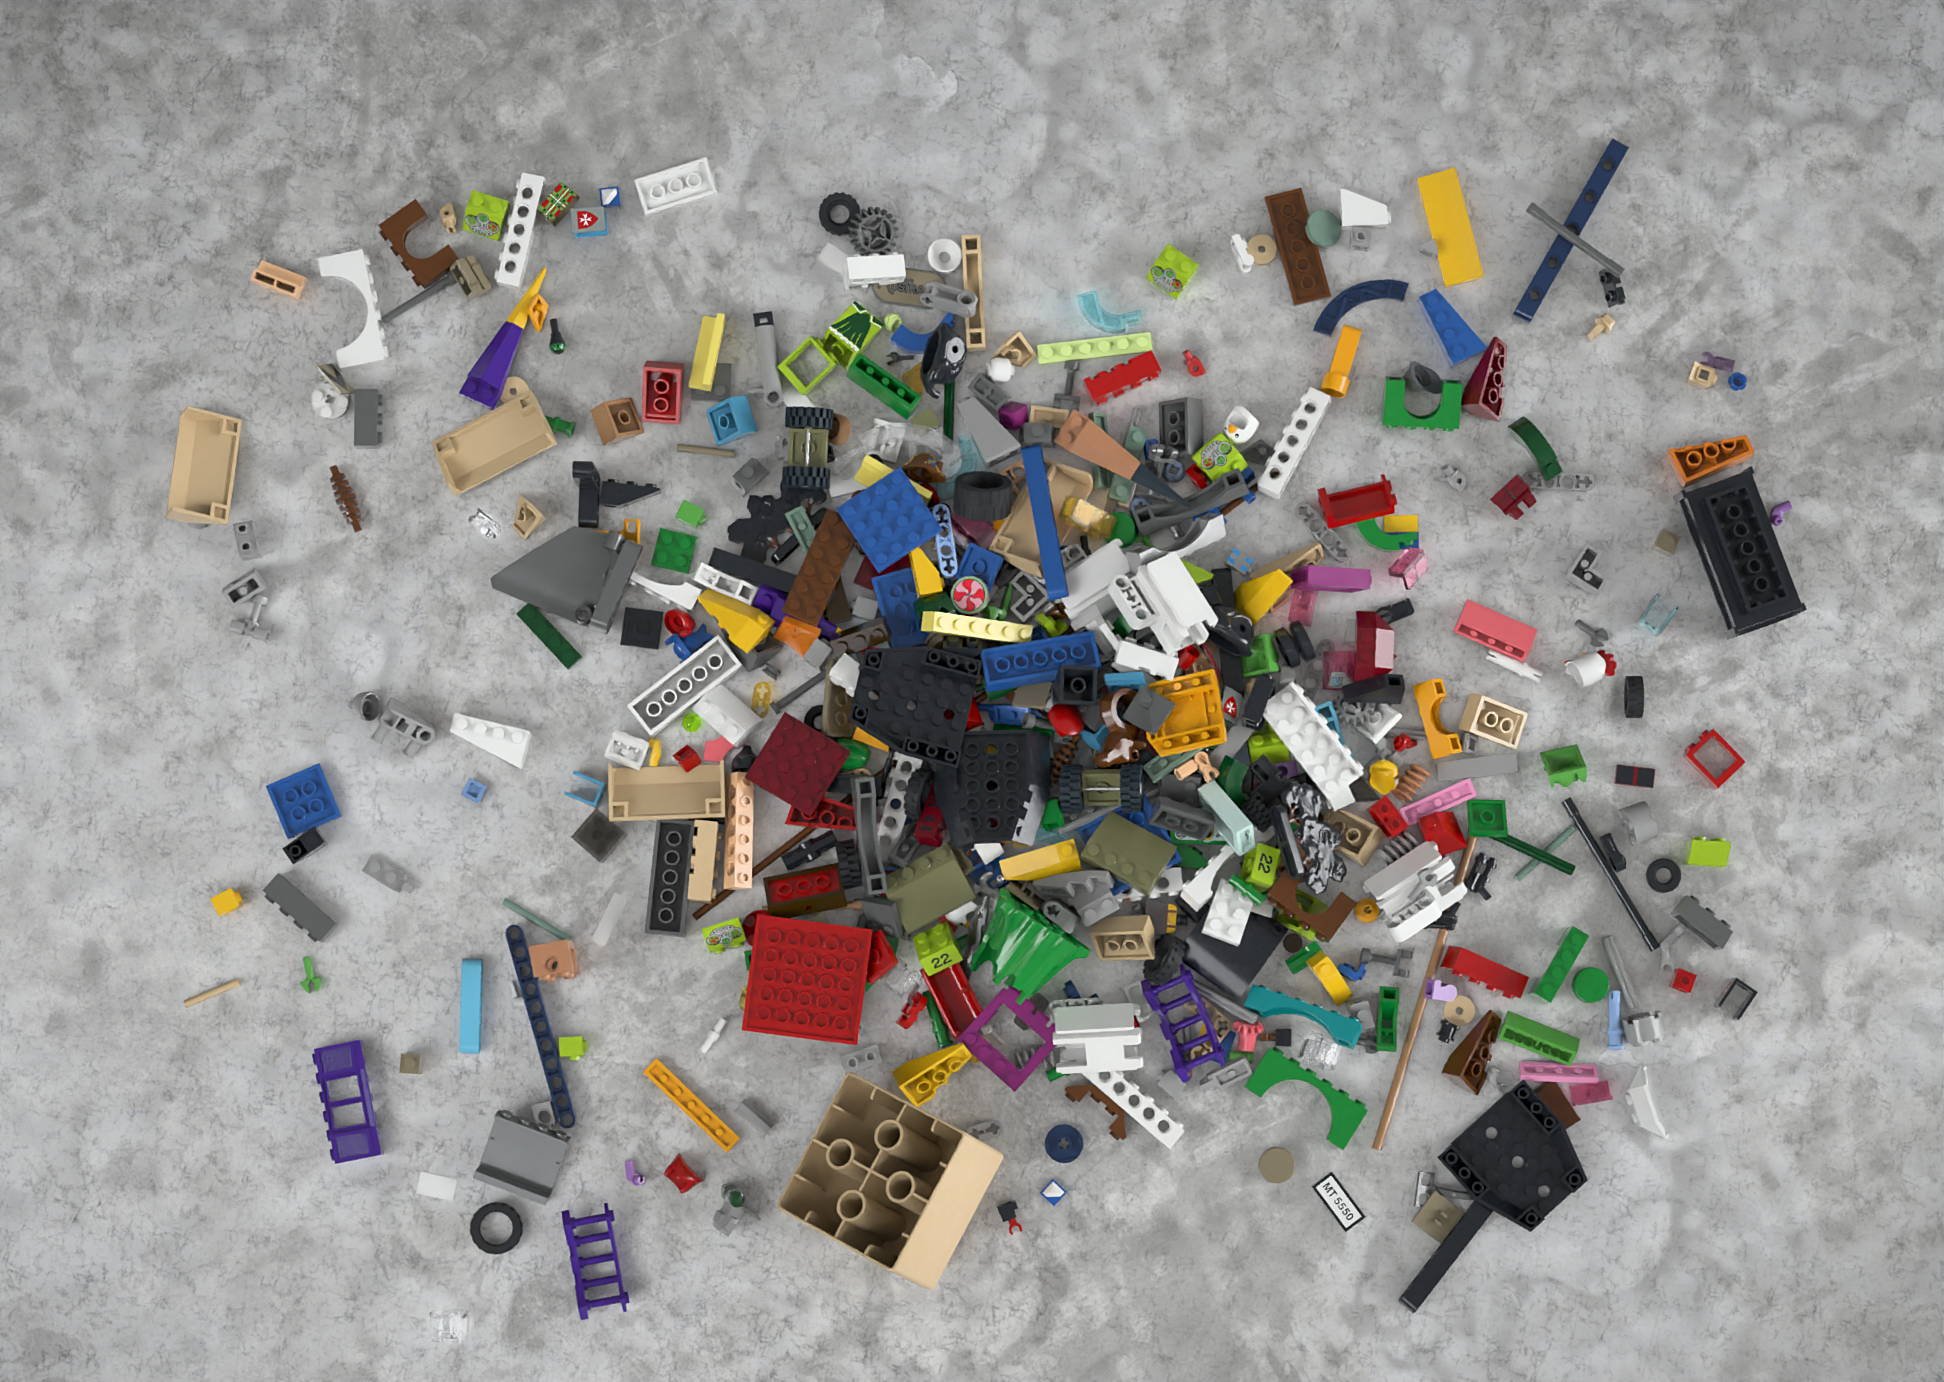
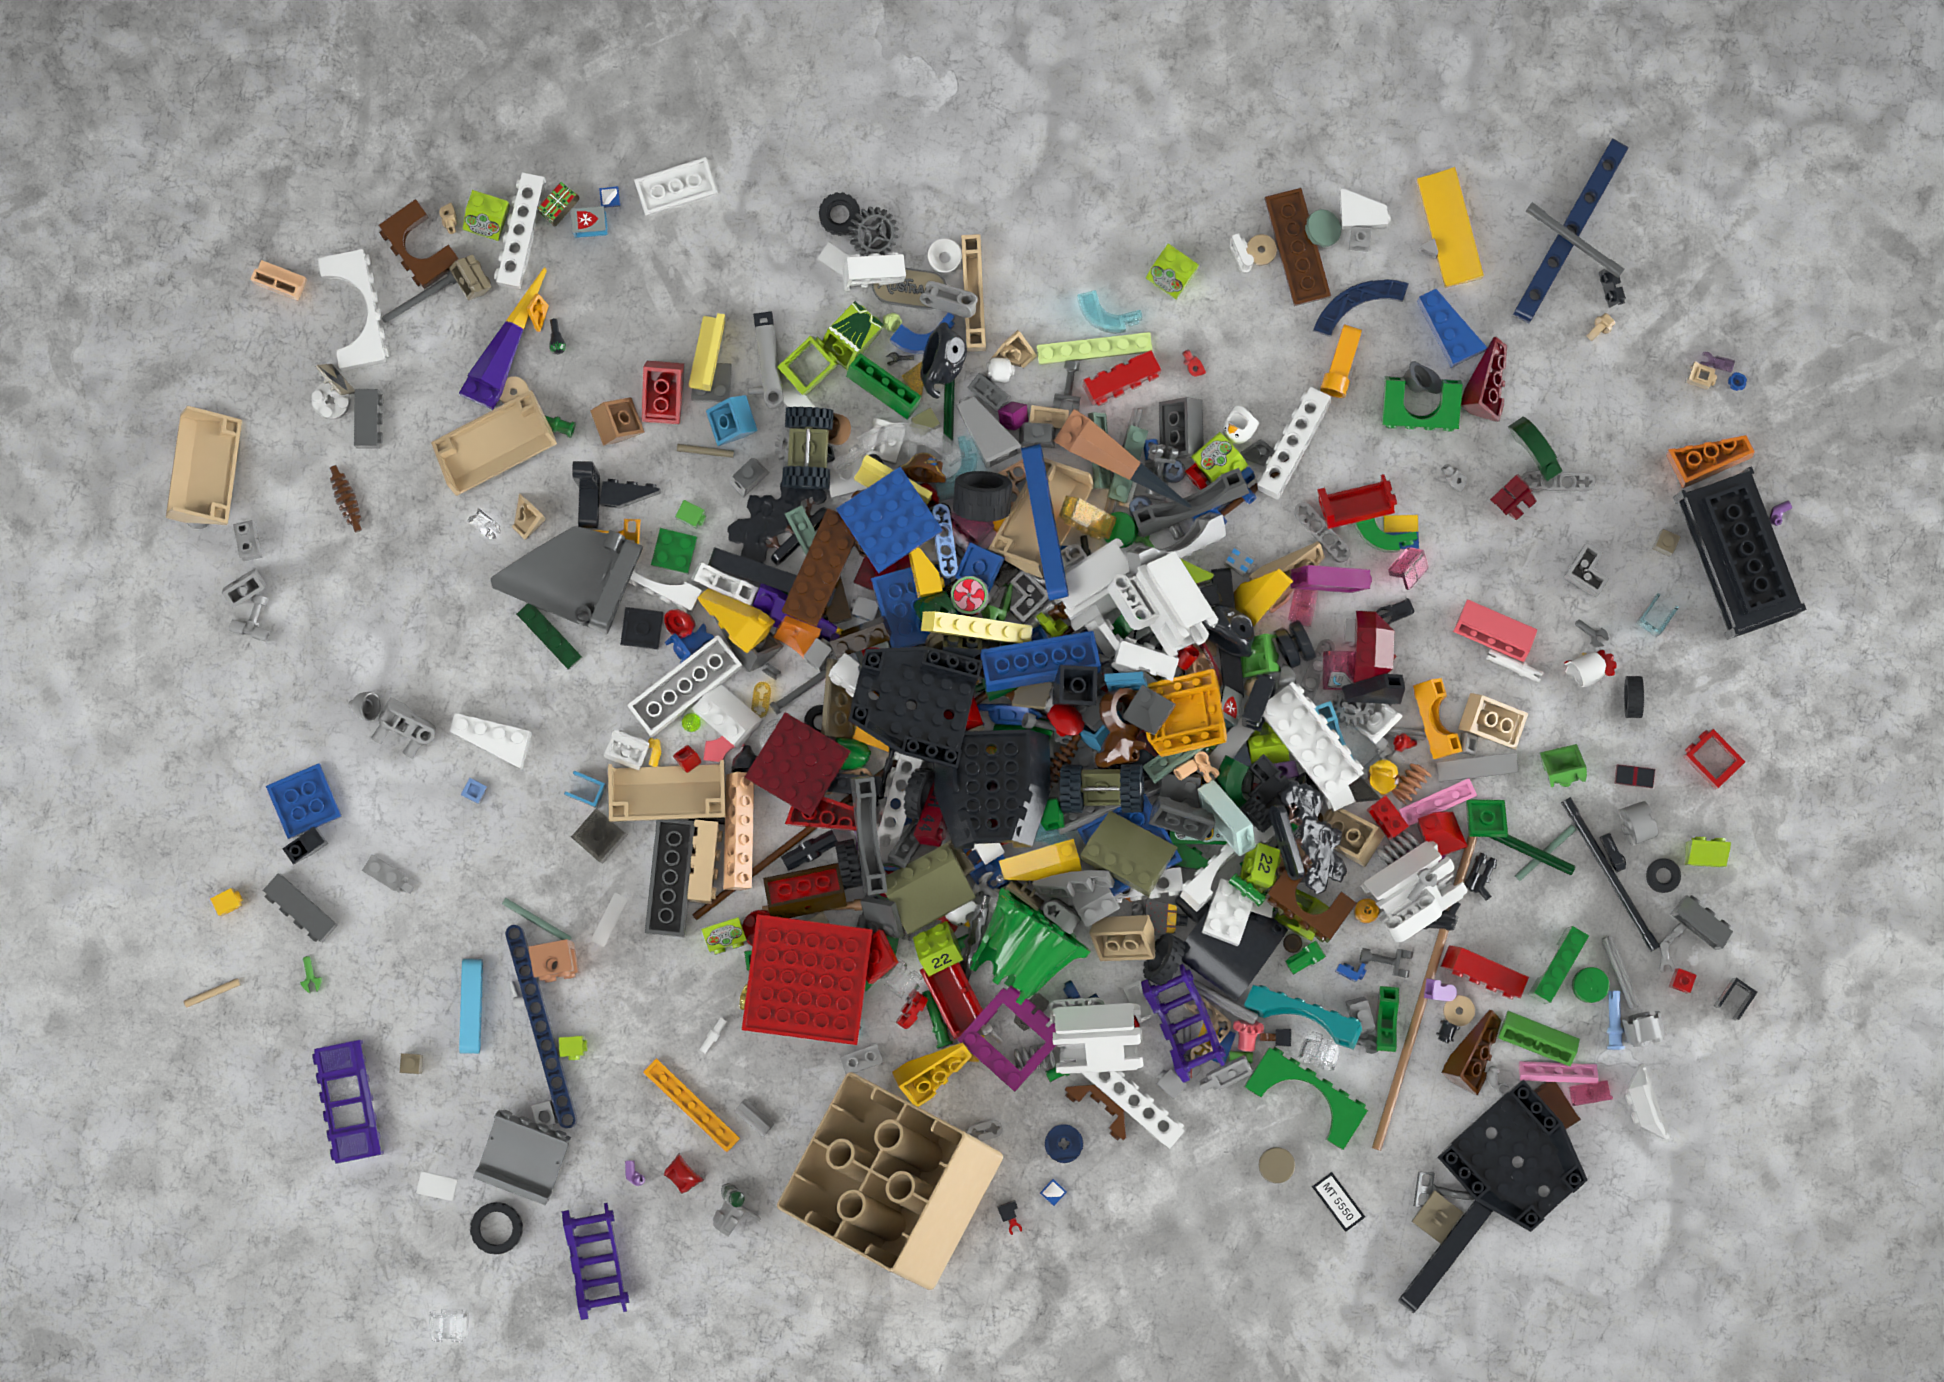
(1329, 978): yellow slope -> none

